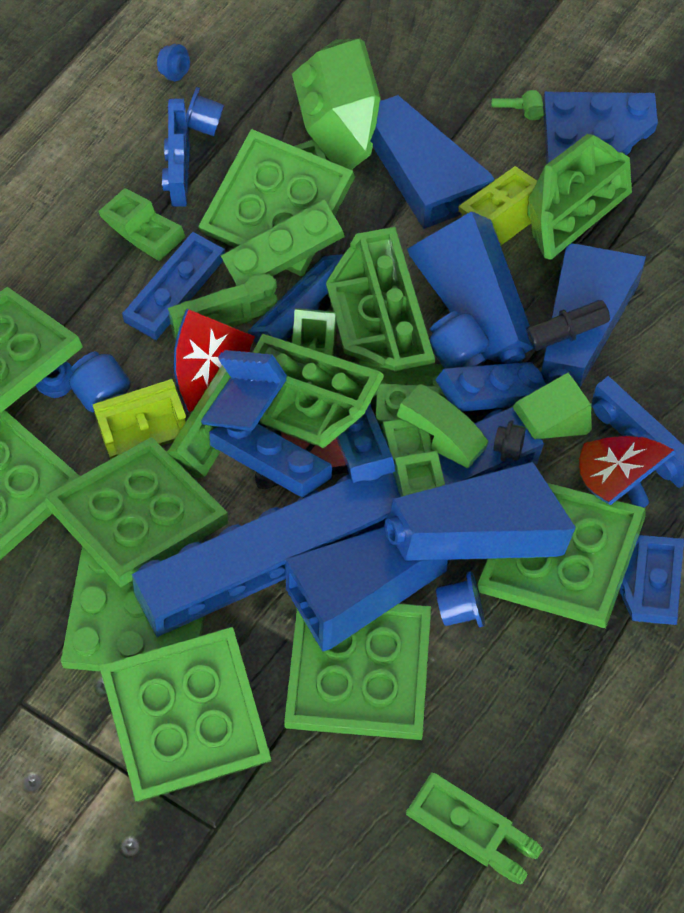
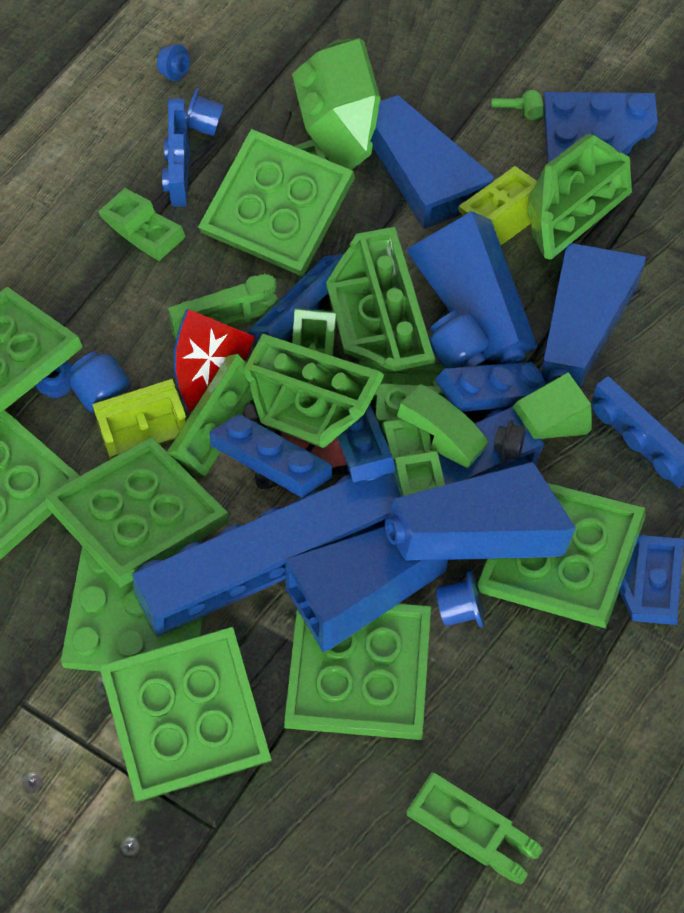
(173, 284): blue plate -> none
(248, 393): blue piece -> none
(284, 244): bright green plate -> none
(568, 325): black axle -> none
(619, 465): red shield -> none

